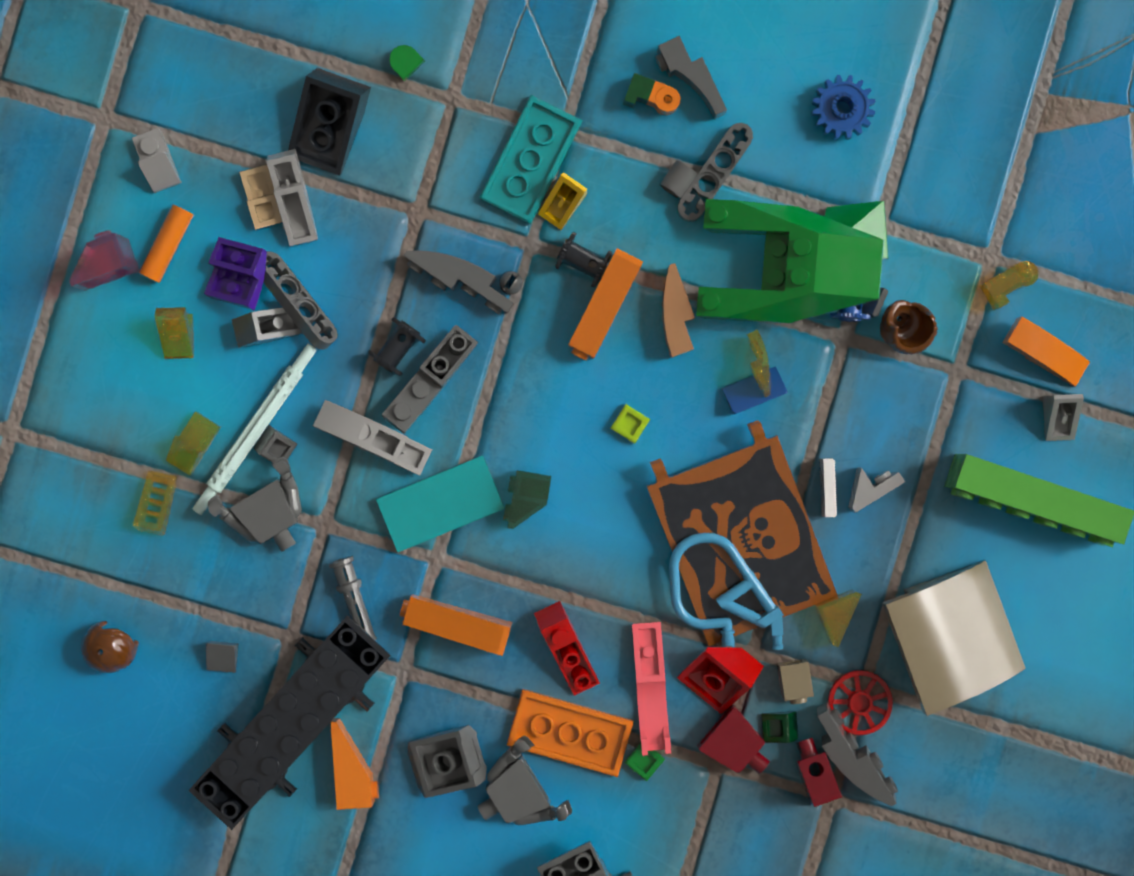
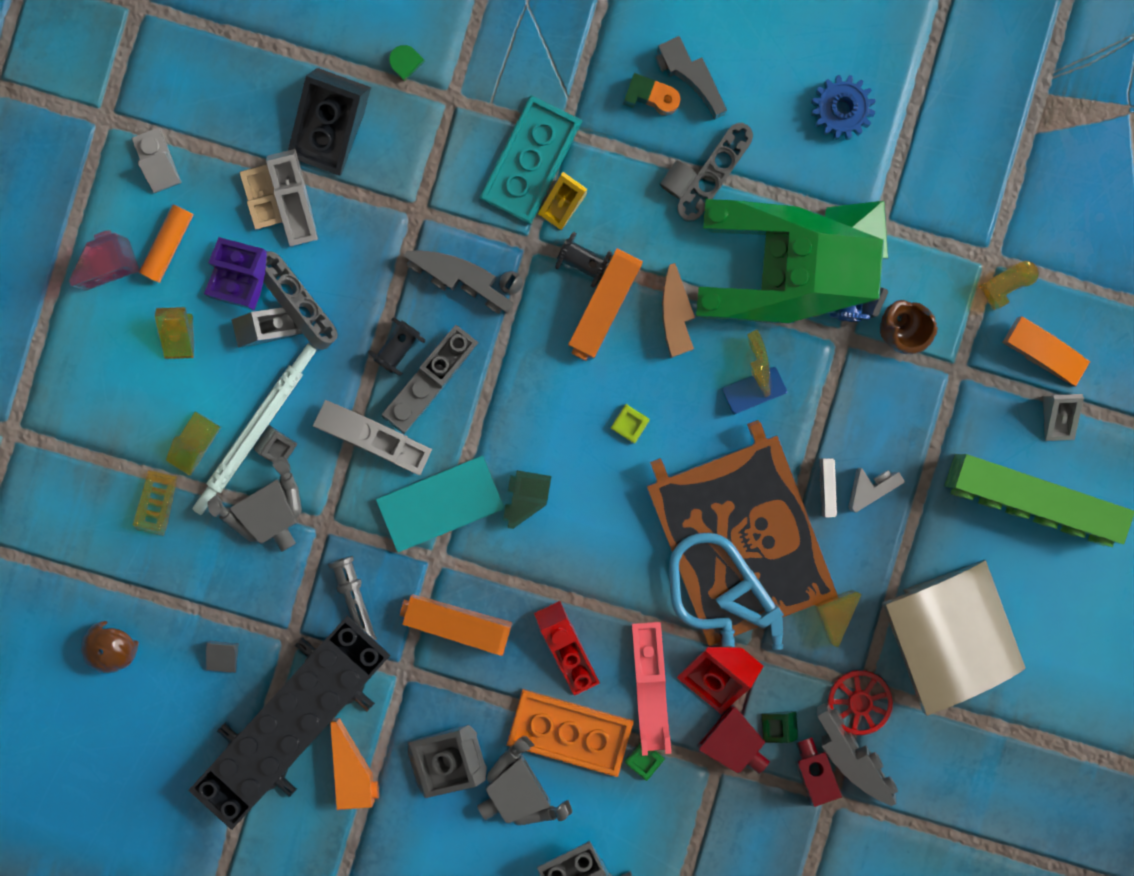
(795, 681): dark tan brick -> none

